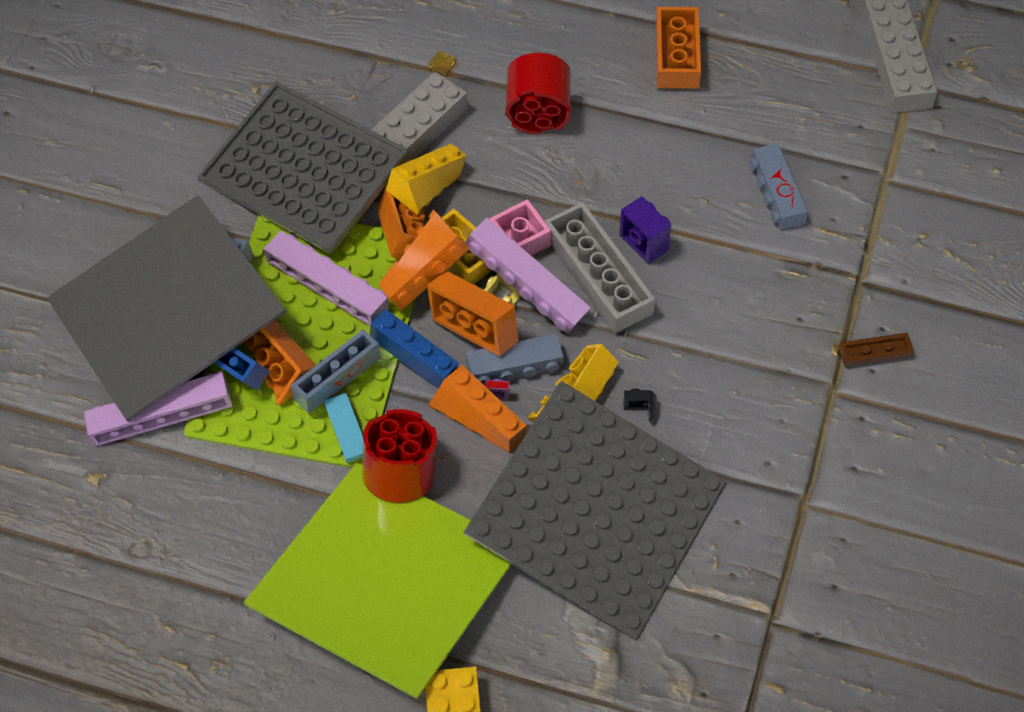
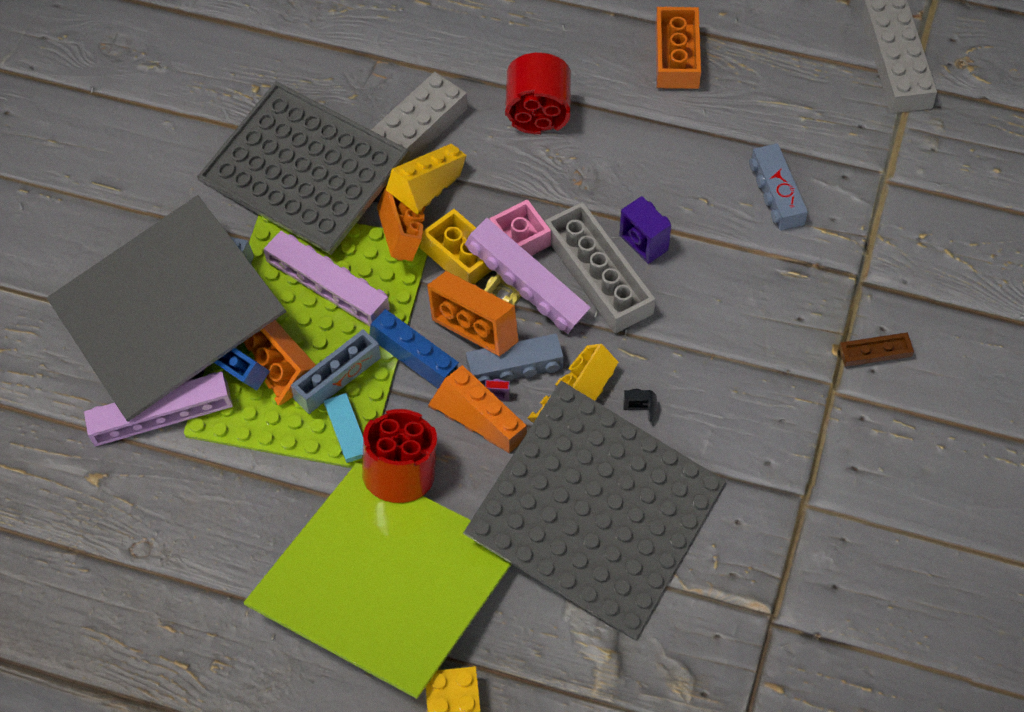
(423, 261): orange wedge -> none
(442, 63): clear yellow tile -> none

